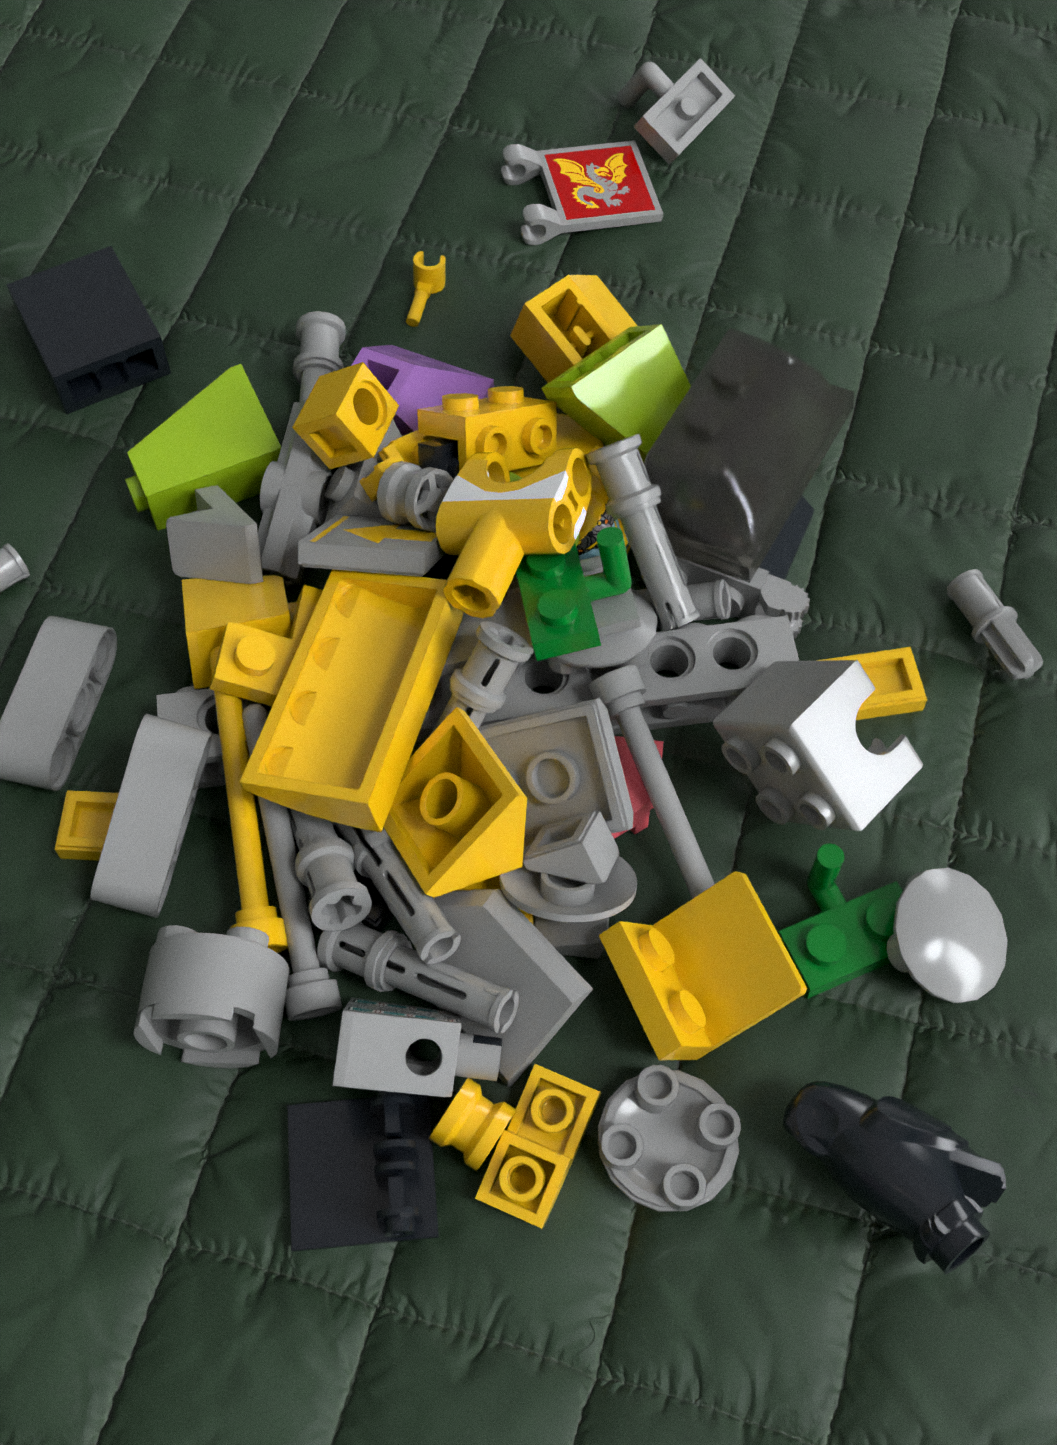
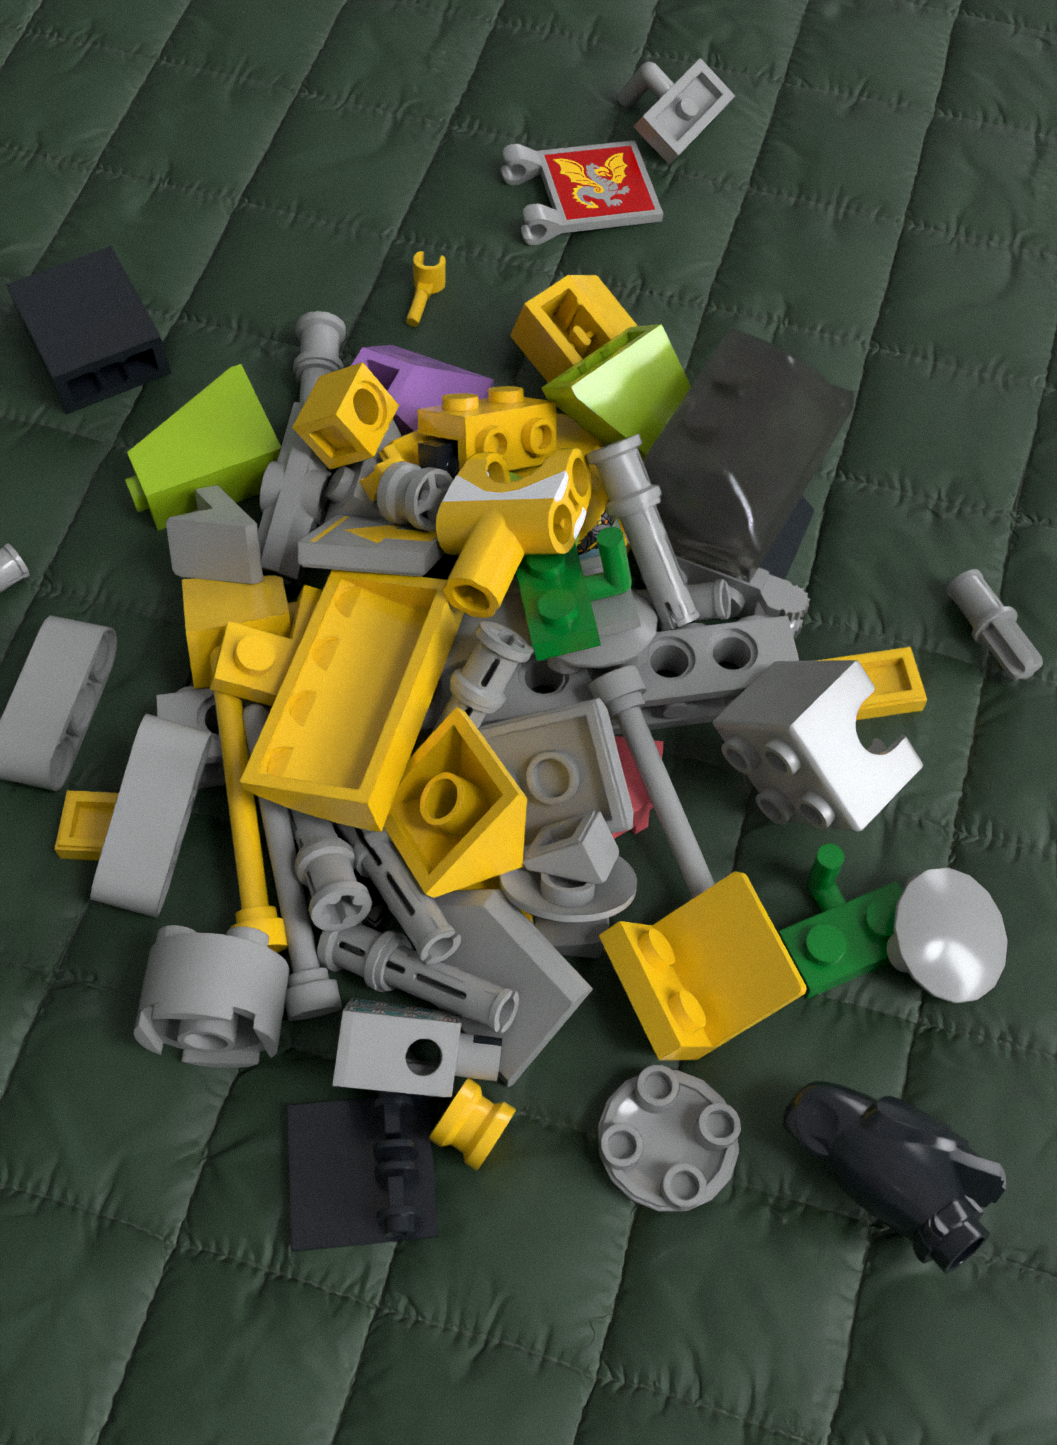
(538, 1146): yellow slope -> none

